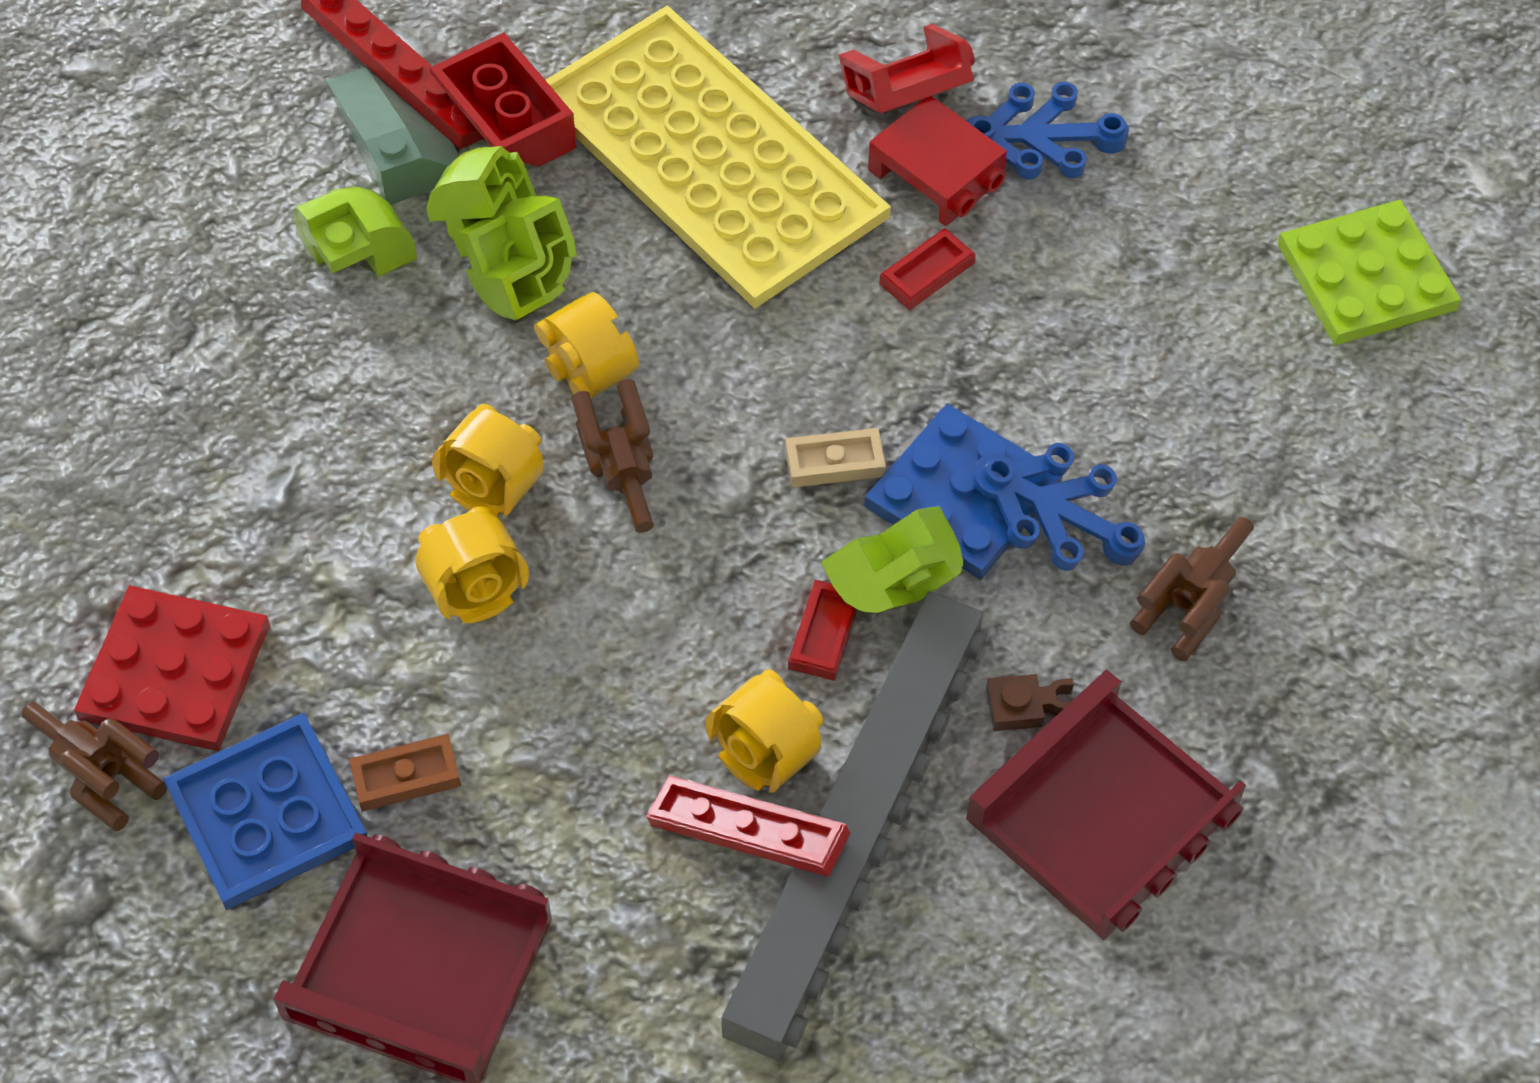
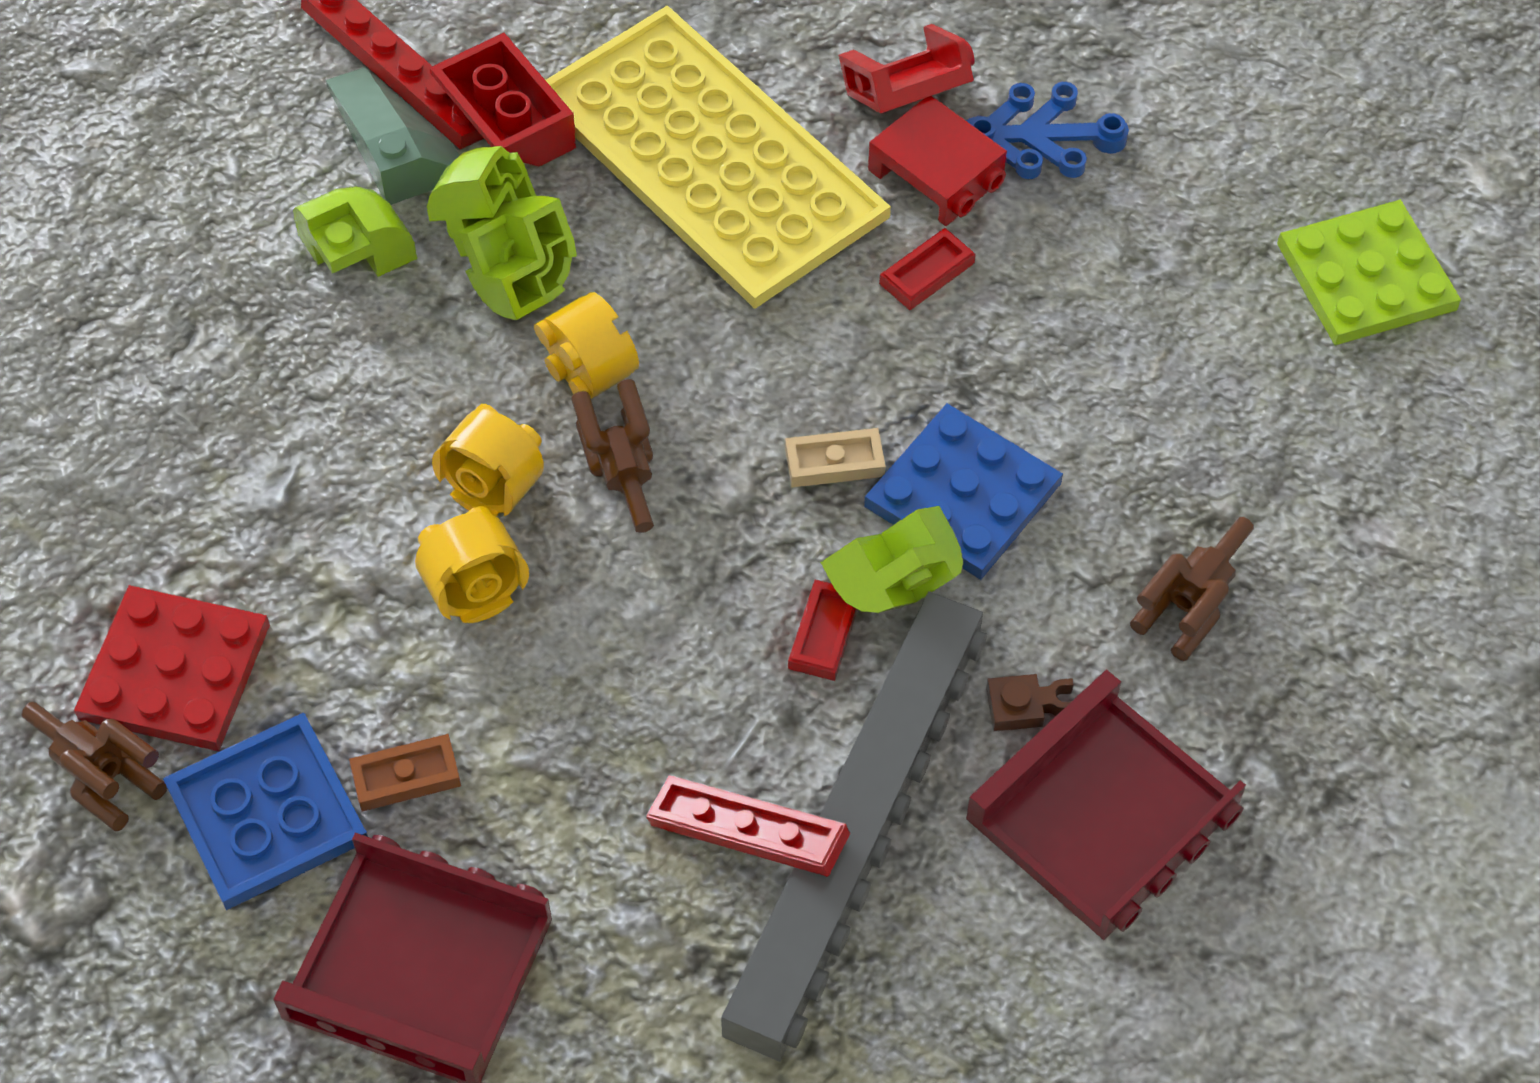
(765, 732): yellow brick -> none
(1053, 505): blue plant -> none

